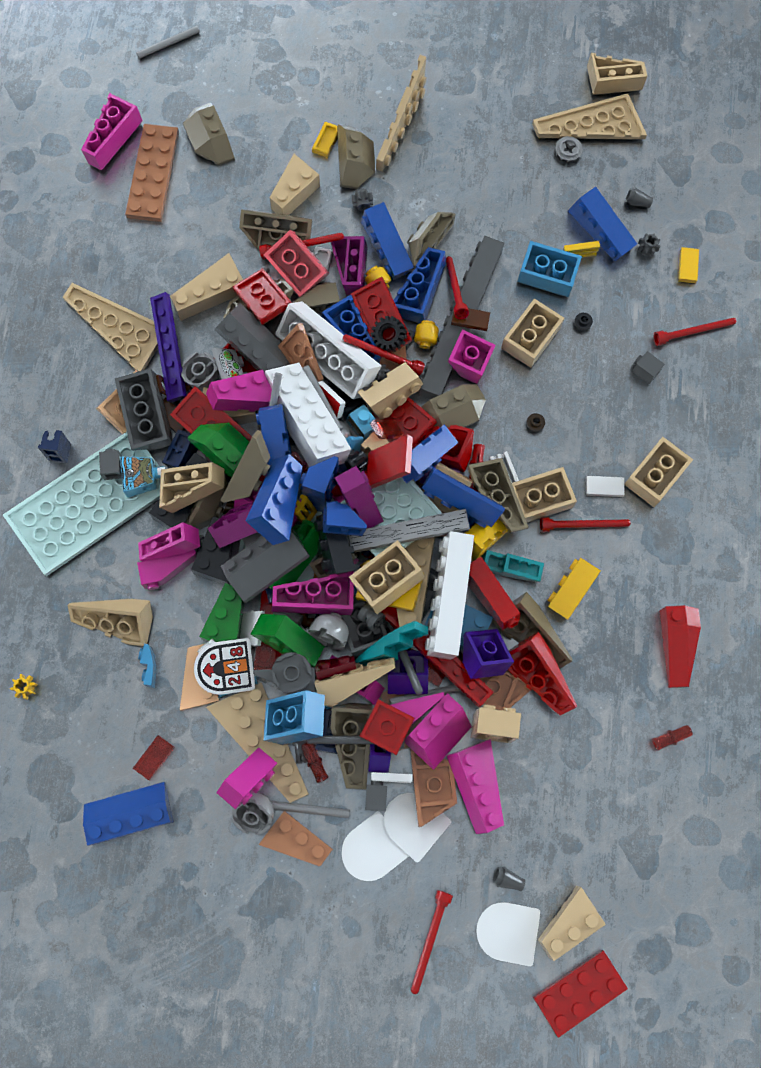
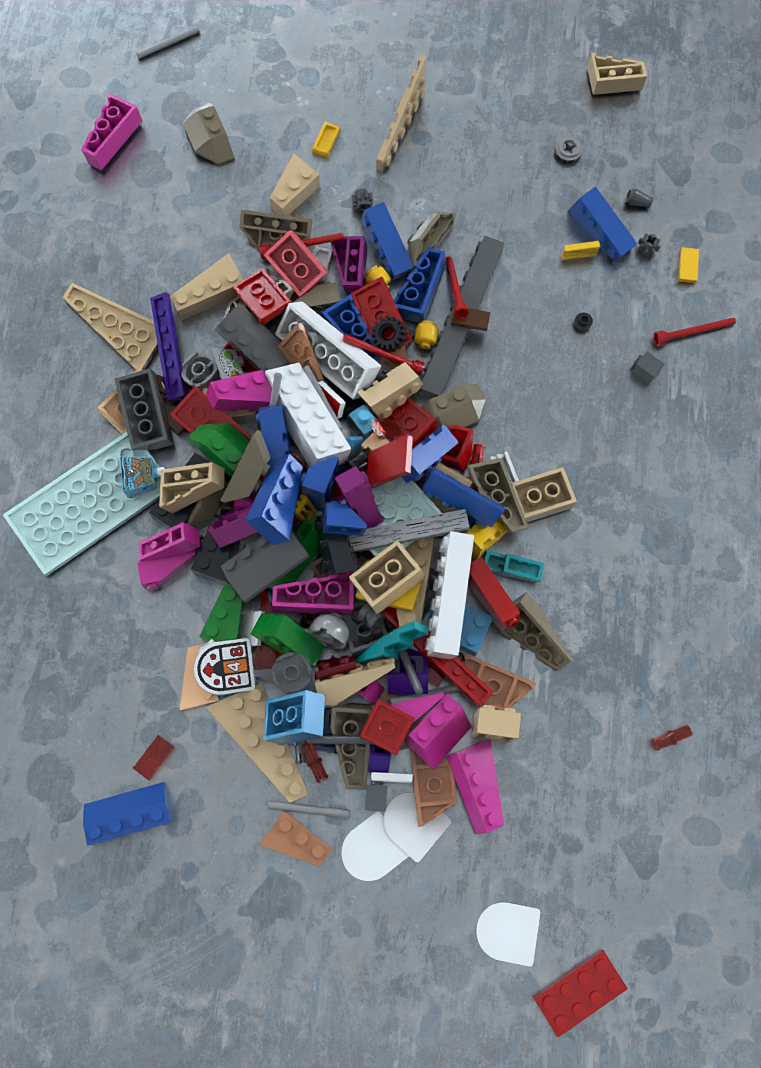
(29, 689): yellow gear -> none
(56, 449): dark blue hinge -> none
(110, 464): dark grey brick -> none
(119, 618): tan wedge -> none
(148, 659): dark azure slope -> none
(152, 173): nougat plate -> none
(179, 450): dark blue hinge -> none
(247, 778): dark pink wedge -> none
(255, 815): light grey cylinder -> none
(355, 157): dark tan wedge -> none
(442, 901): red piece -> none
(471, 356): dark pink slope -> none
(485, 654): dark purple slope -> none
(507, 879): dark grey cone -> none
(532, 333): tan brick -> none
(535, 427): dark brown plate -> none
(540, 672): red wedge -> none
(548, 524): red piece -> none
(549, 269): dark azure brick -> none
(571, 925): tan wedge -> none
(573, 587): yellow wedge -> none
(599, 120): tan wing -> none
(604, 486): white tile -> none
(658, 472): tan brick -> none
(680, 639): red wedge -> none

